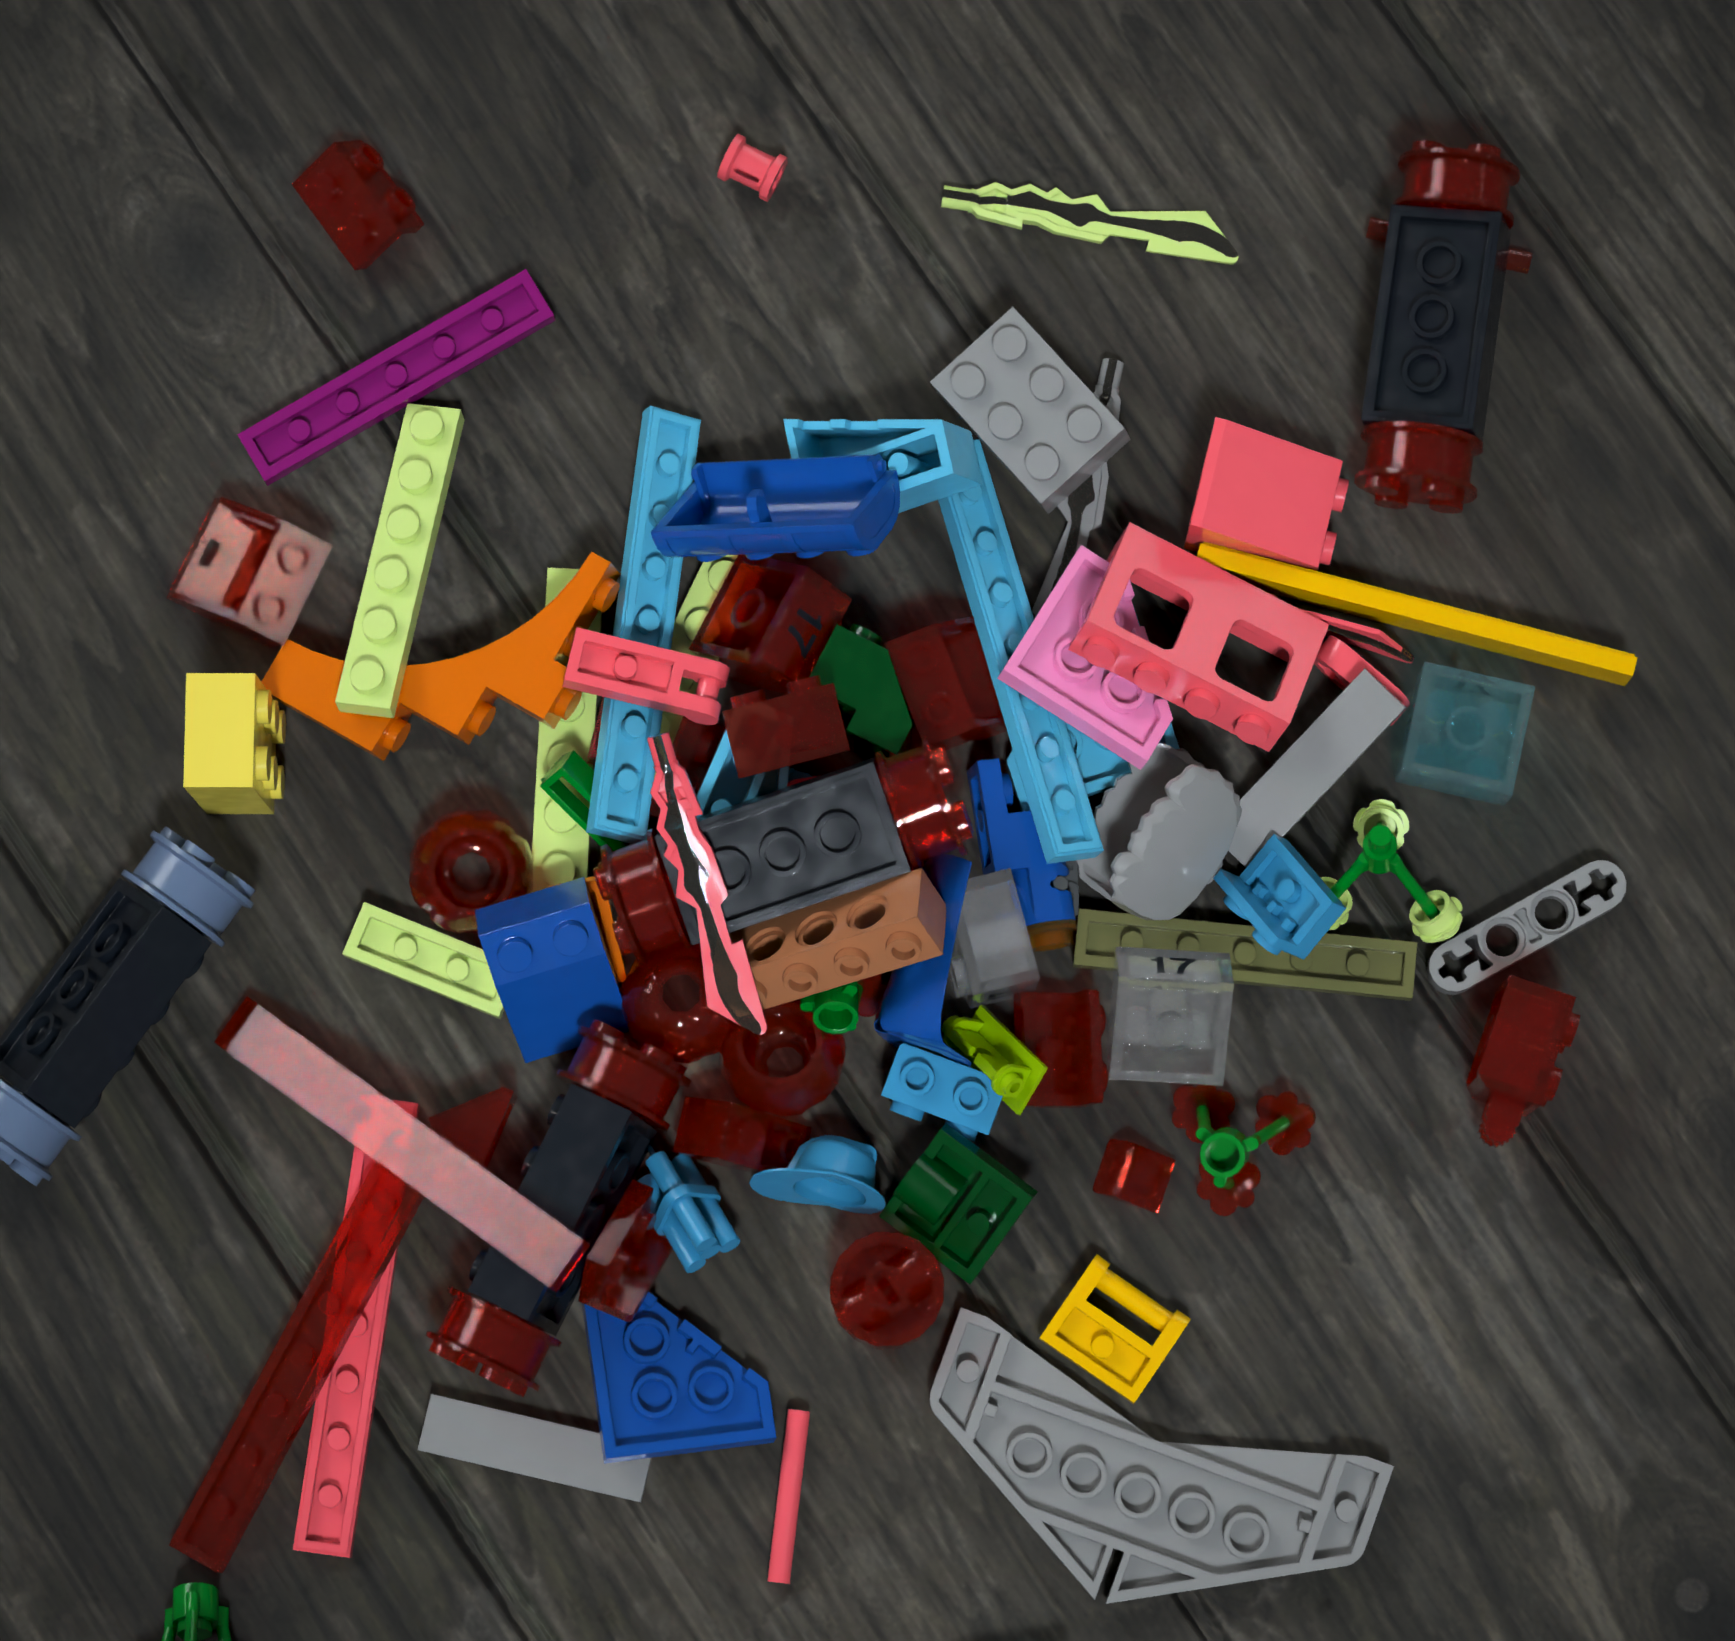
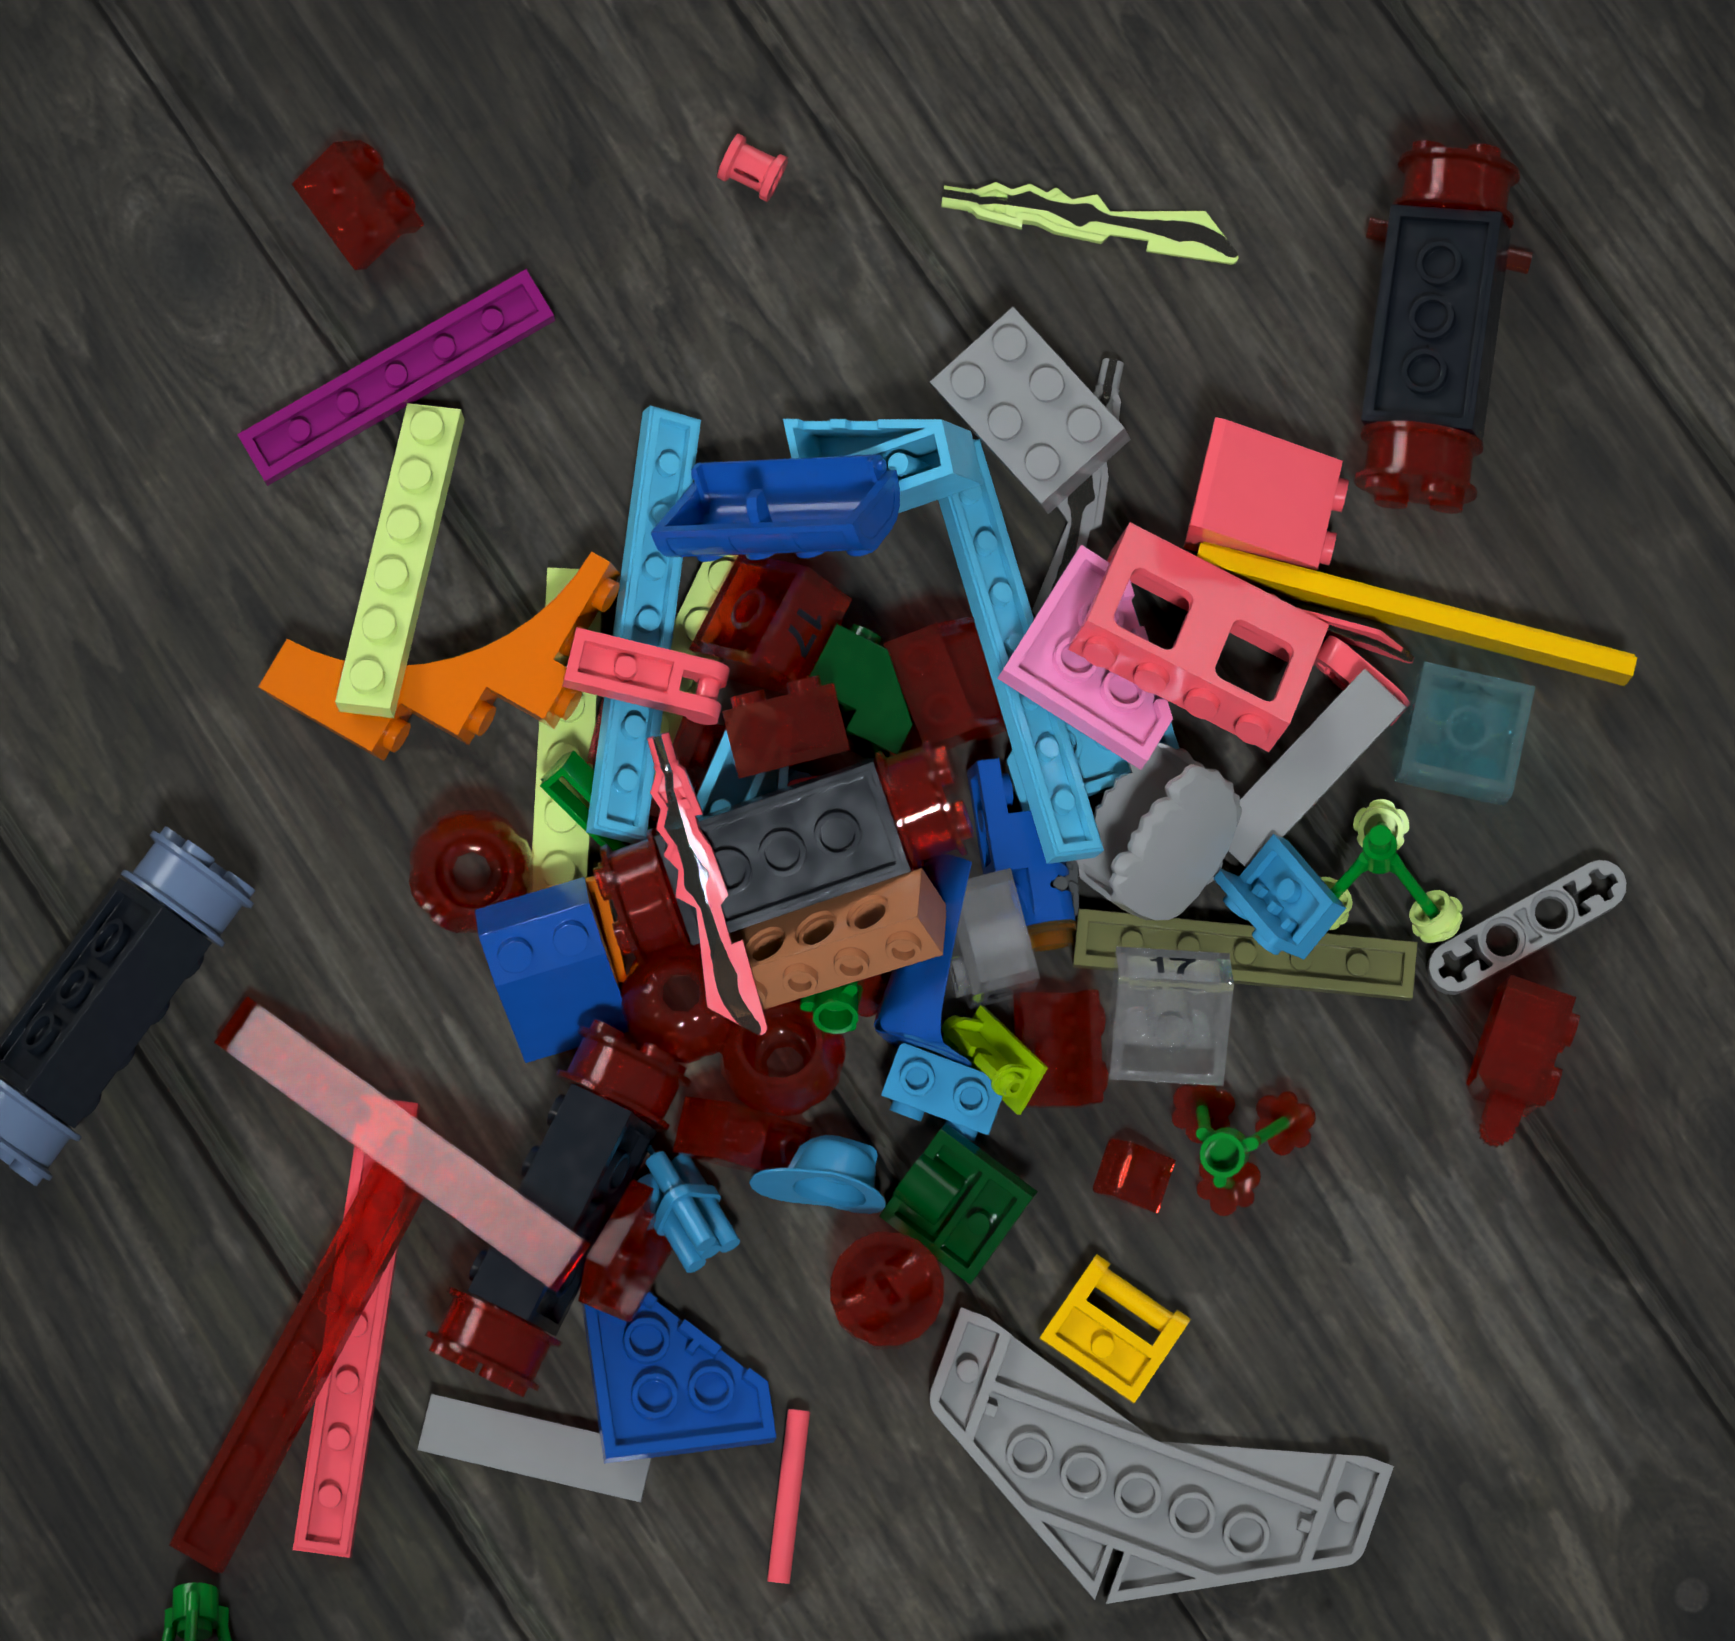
(232, 744): light yellow brick -> none
(255, 574): clear red piece -> none
(423, 958): yellowish green plate -> none
(477, 1124): clear red slope -> none

